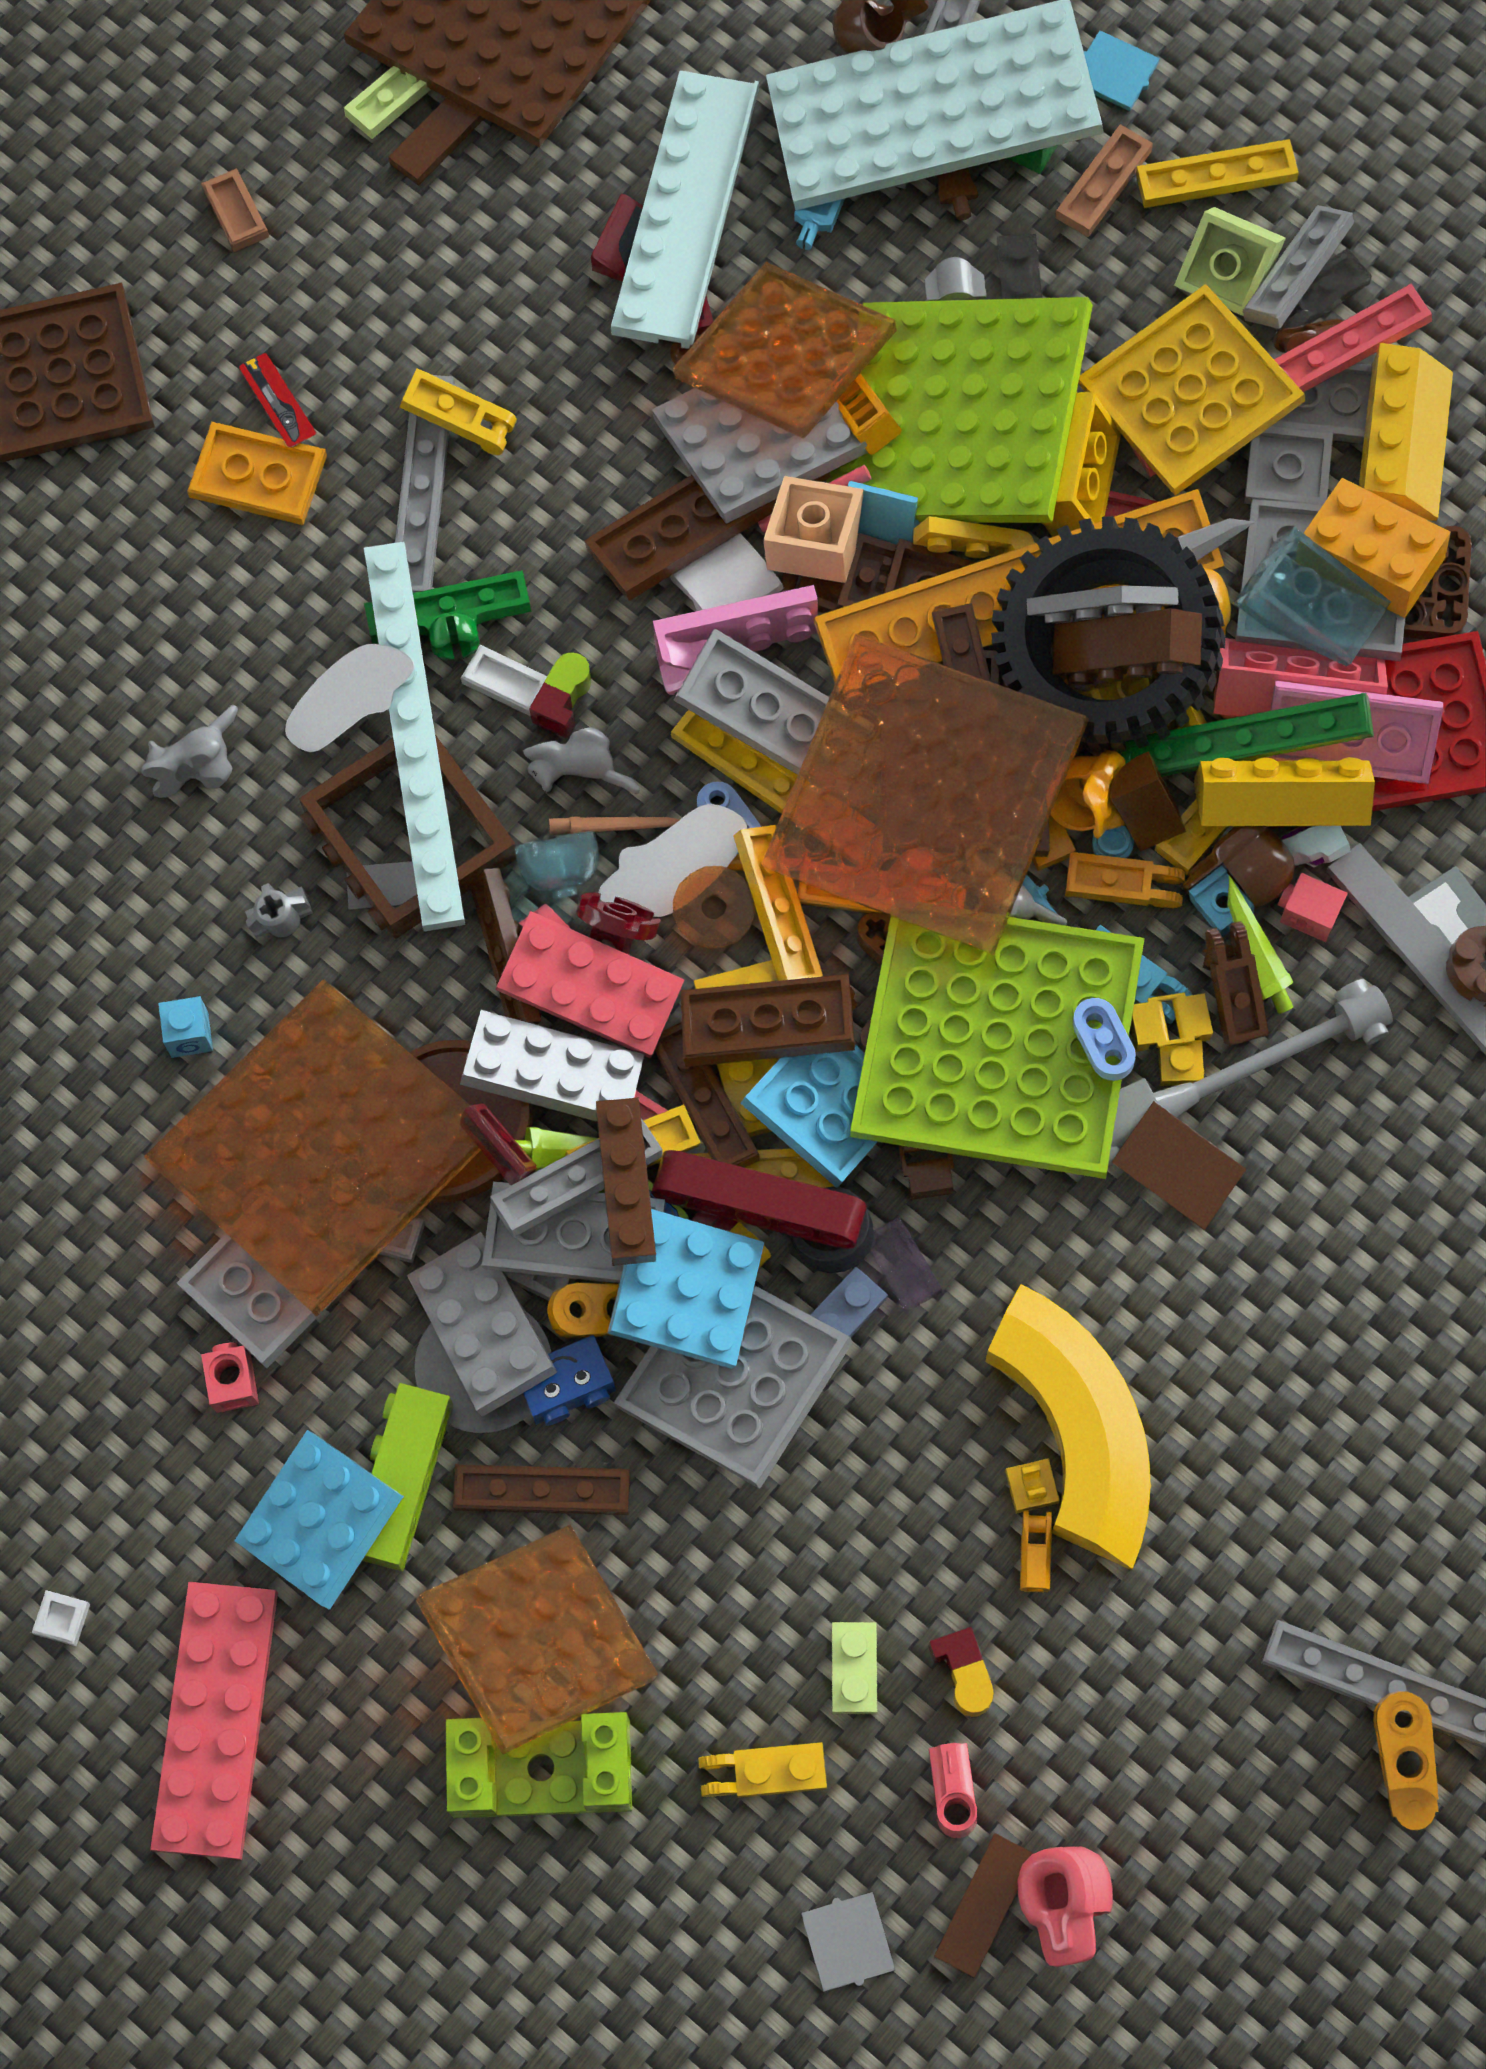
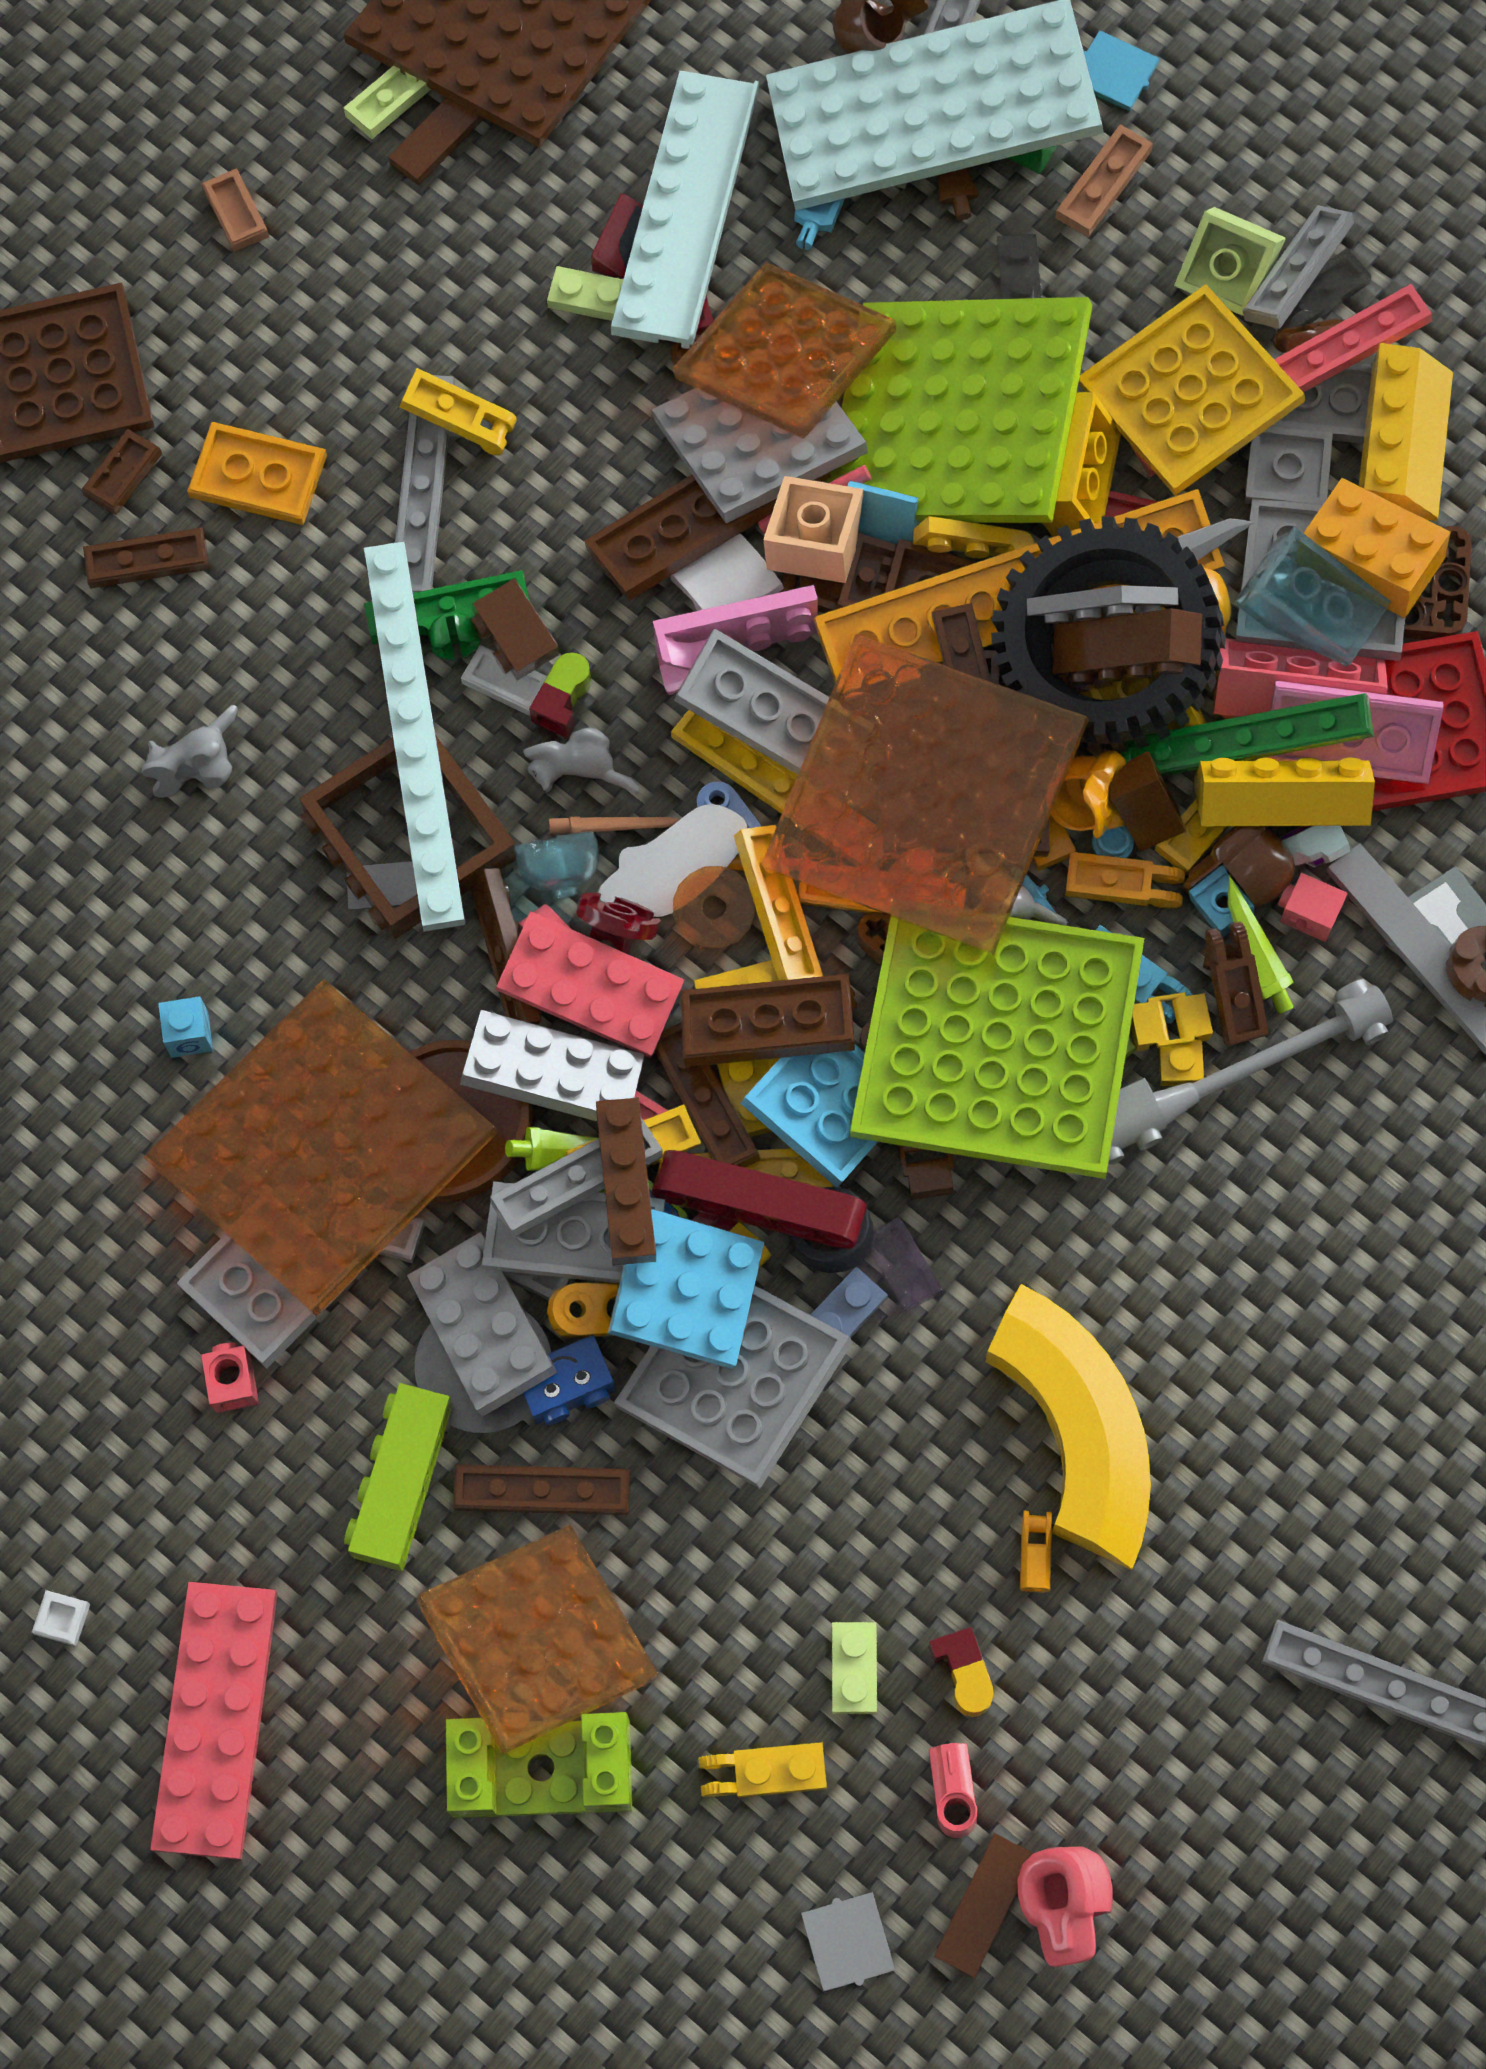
(121, 471): none -> reddish brown plate
(146, 558): none -> reddish brown tile
(277, 400): red sticker -> none
(277, 912): light grey piece -> none
(318, 1519): medium azure plate -> none
(346, 693): white sticker -> none
(496, 1143): dark red slope -> none
(514, 630): none -> reddish brown brick
(584, 293): none -> yellowish green plate
(867, 416): light orange slope -> none
(955, 280): light grey piece -> none
(1032, 1485): yellow tile -> none
(1105, 1041): light blue plate -> none
(1179, 1165): reddish brown sticker -> none
(1217, 173): yellow plate -> none
(1412, 1796): light orange piece -> none

